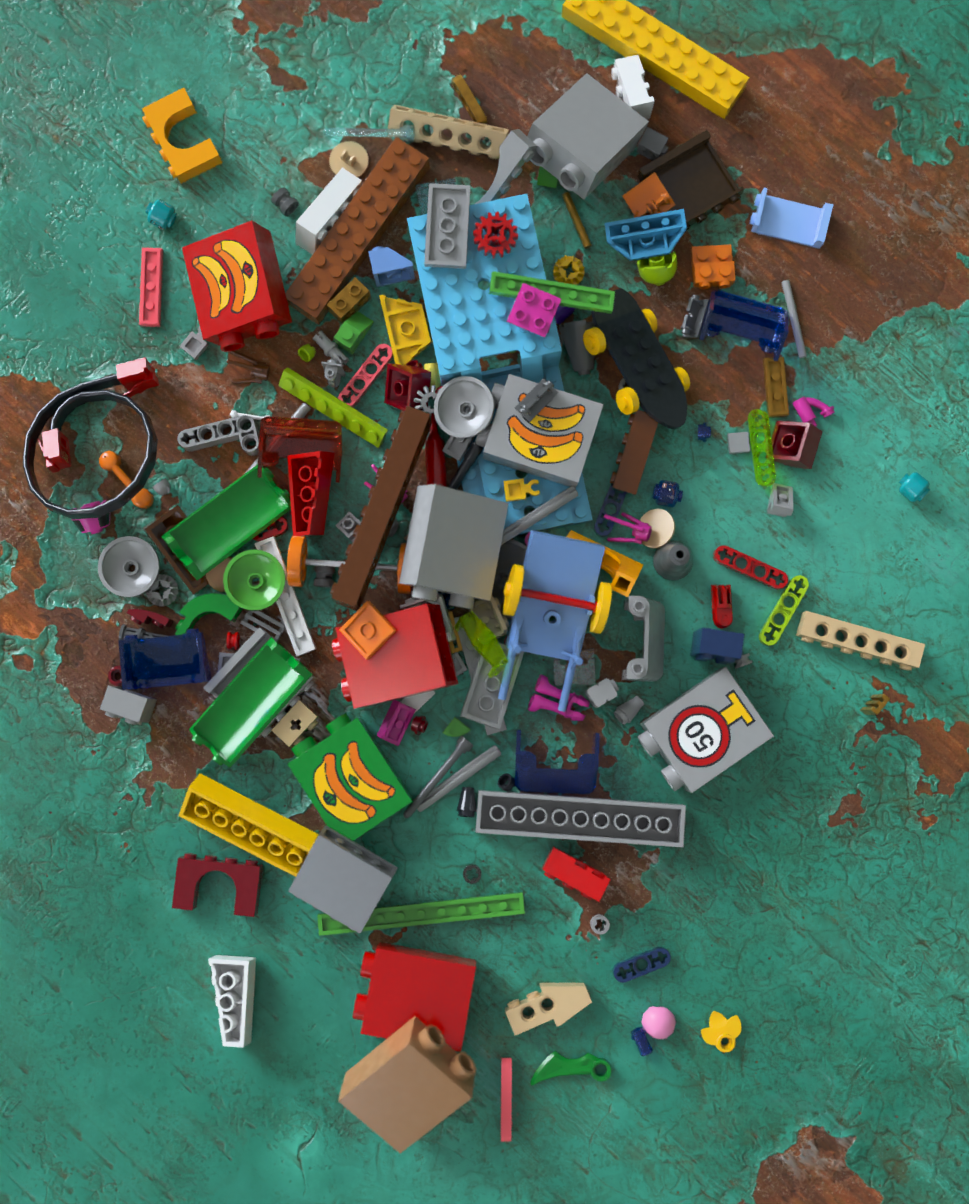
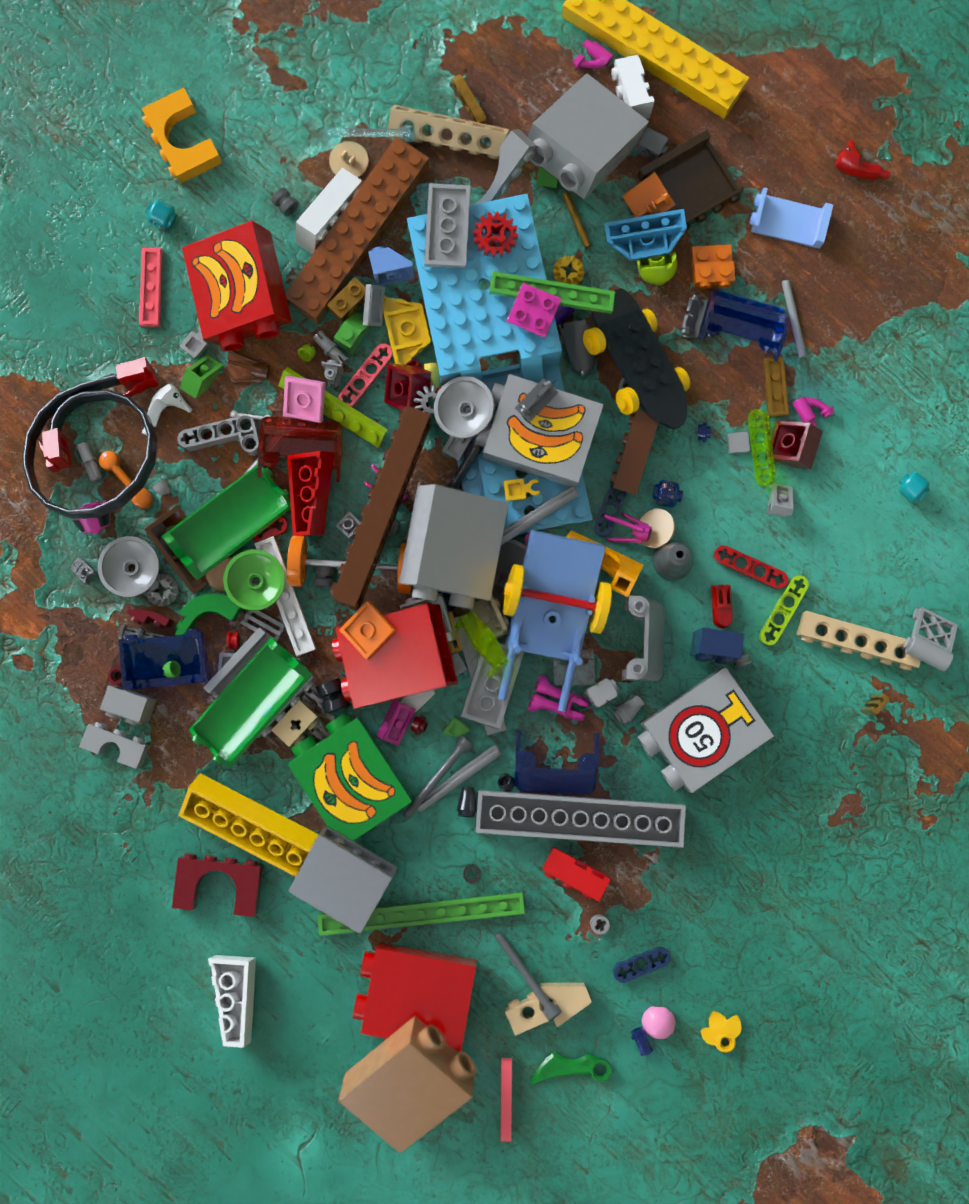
(83, 570): none -> piece
(89, 461): none -> light grey axle
(131, 750): none -> light grey arch
(165, 397): none -> white animal
(176, 670): none -> bright green hinge
(200, 376): none -> bright green slope
(304, 399): none -> bright pink plate
(329, 689): none -> black wheel
(373, 305): none -> light grey tile
(435, 456): red piece -> none
(550, 1009): none -> dark grey piece
(602, 56): none -> dark pink plant
(851, 164): none -> red animal
(928, 649): none -> light grey piece

